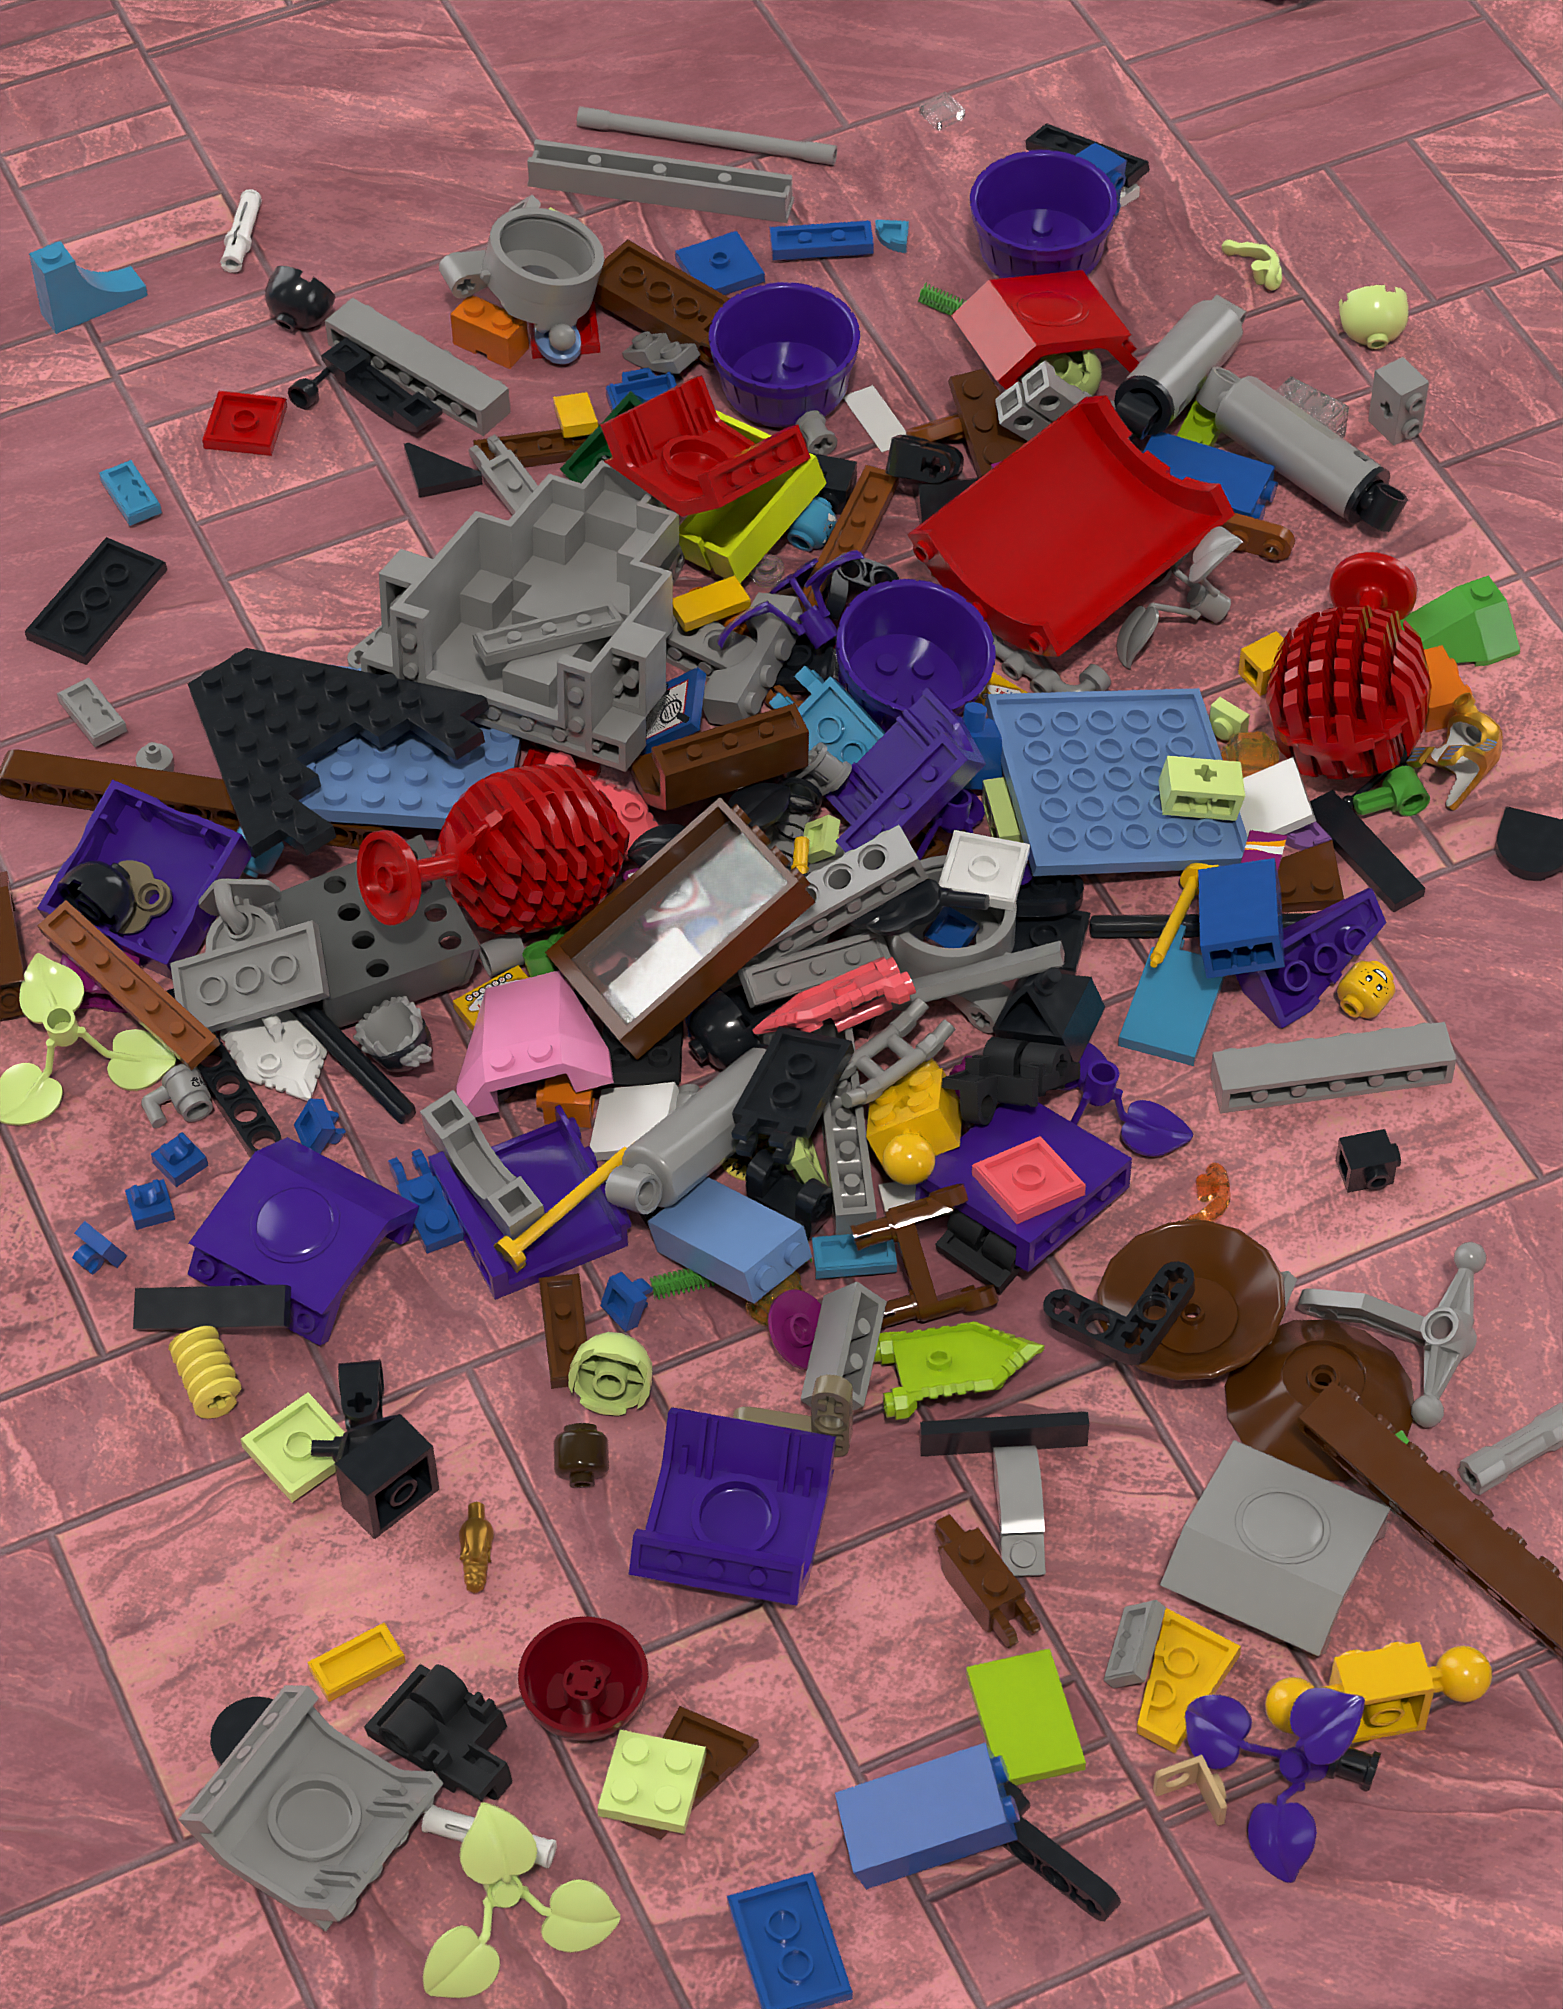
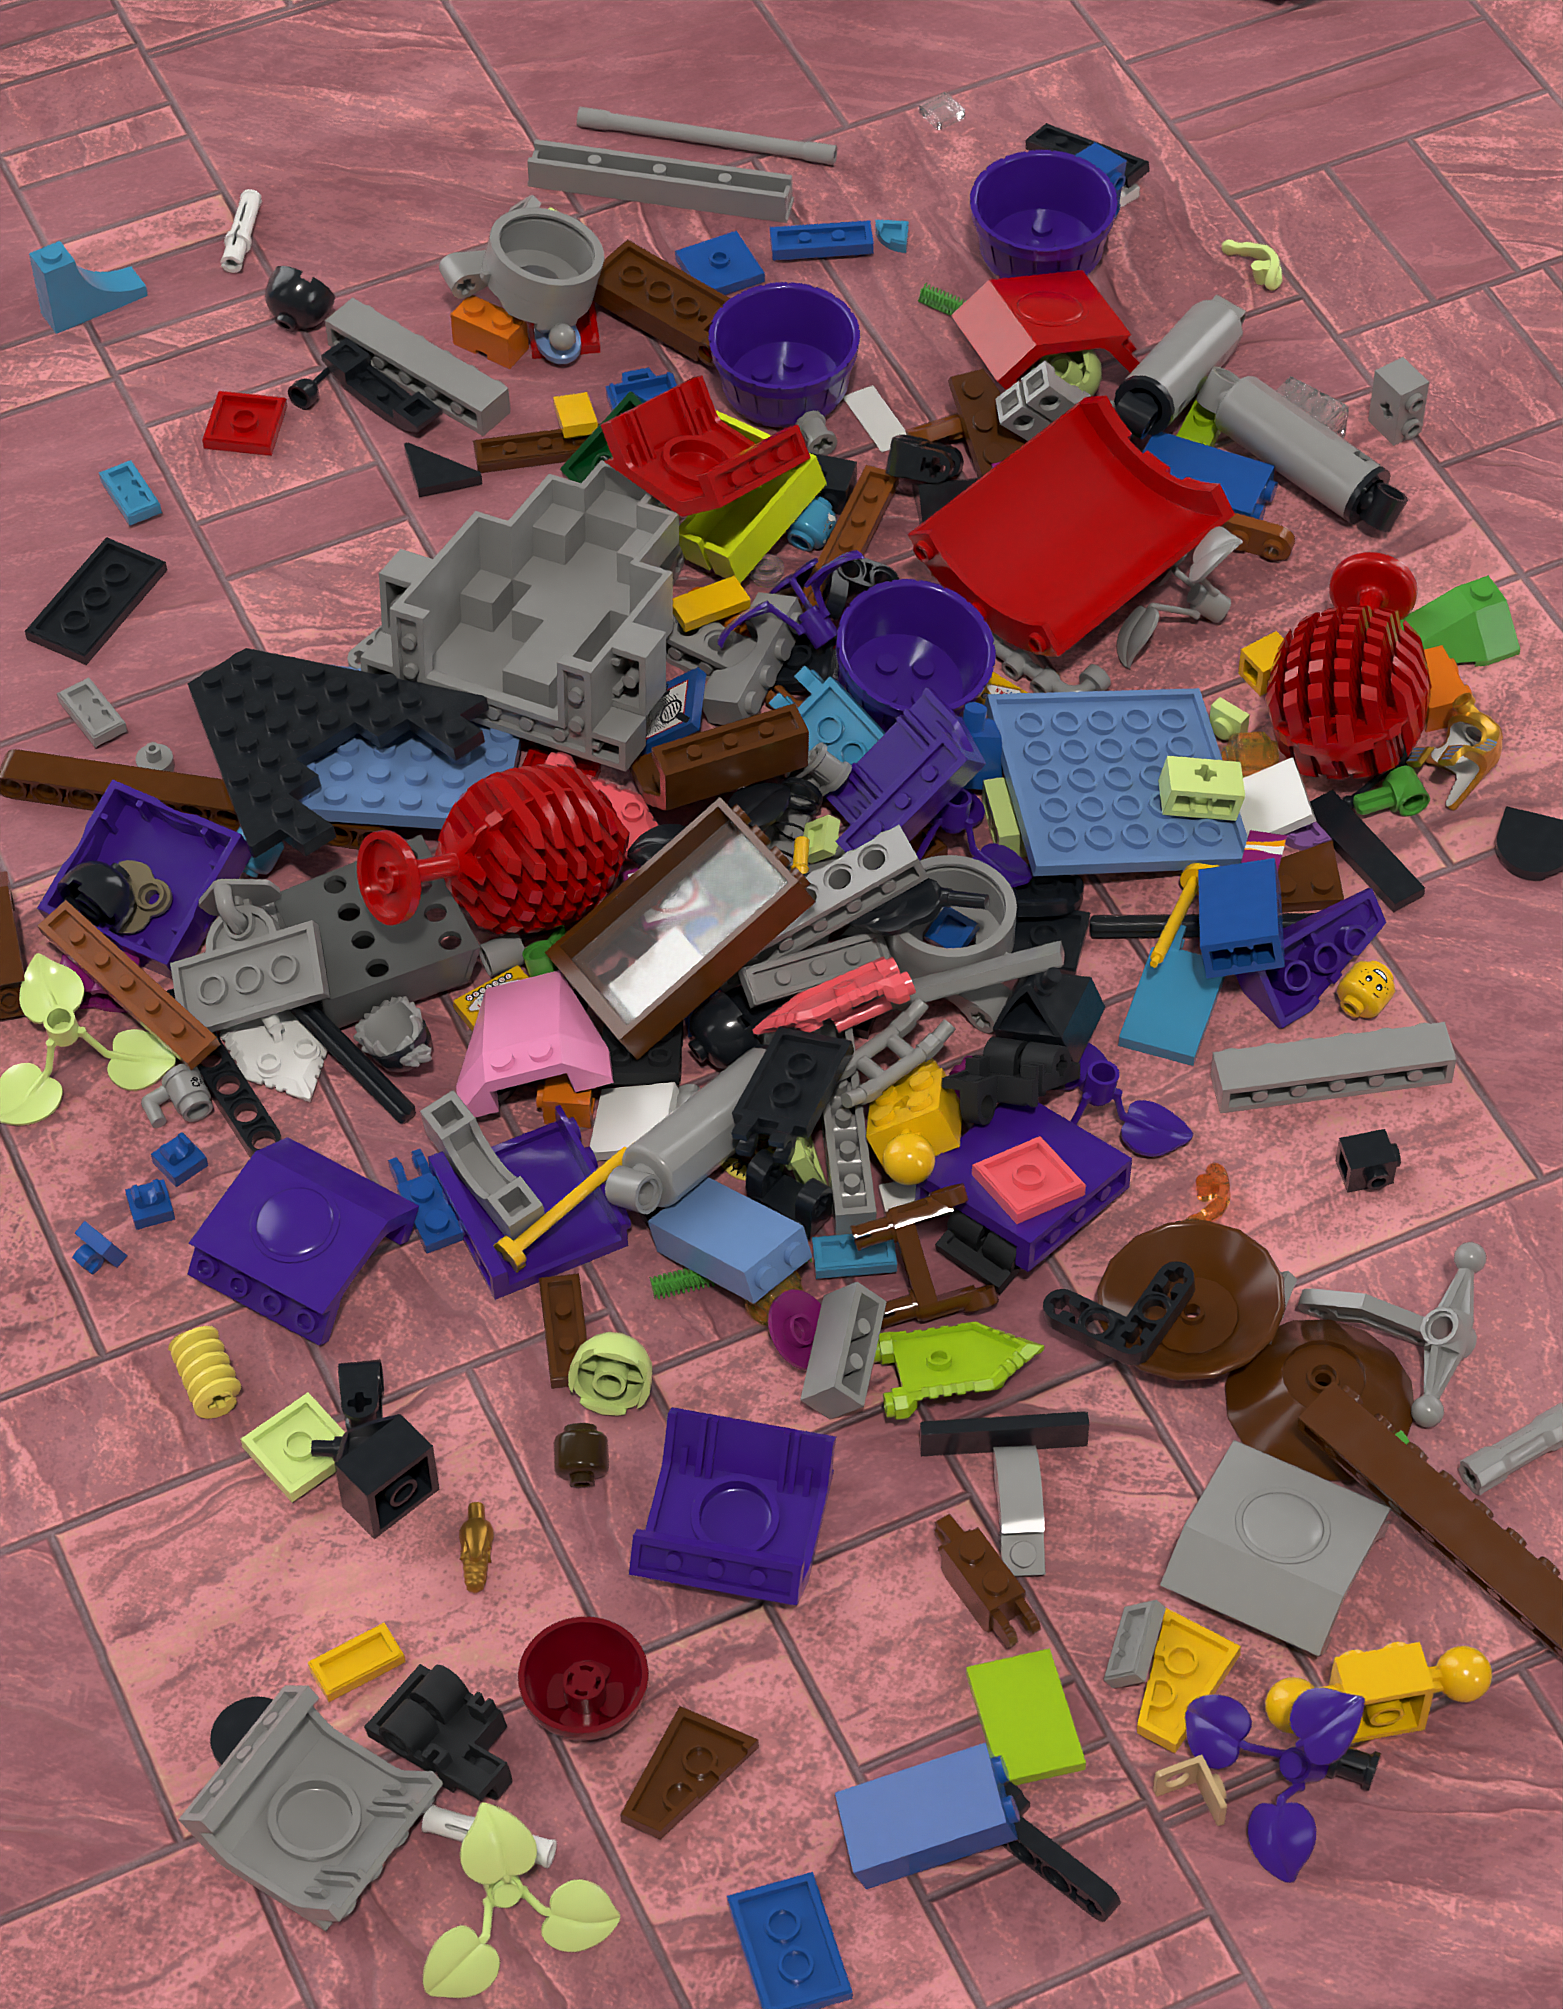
(212, 1306): black tile -> none
(316, 1126): blue tile -> none
(504, 474): light grey hinge -> none
(547, 633): light grey tile -> none
(625, 1300): blue tile -> none
(652, 1781): yellowish green plate -> none
(659, 354): light grey slope -> none
(828, 1414): dark tan beam -> none
(985, 867): white tile -> none
(1374, 315): yellowish green cylinder -> none

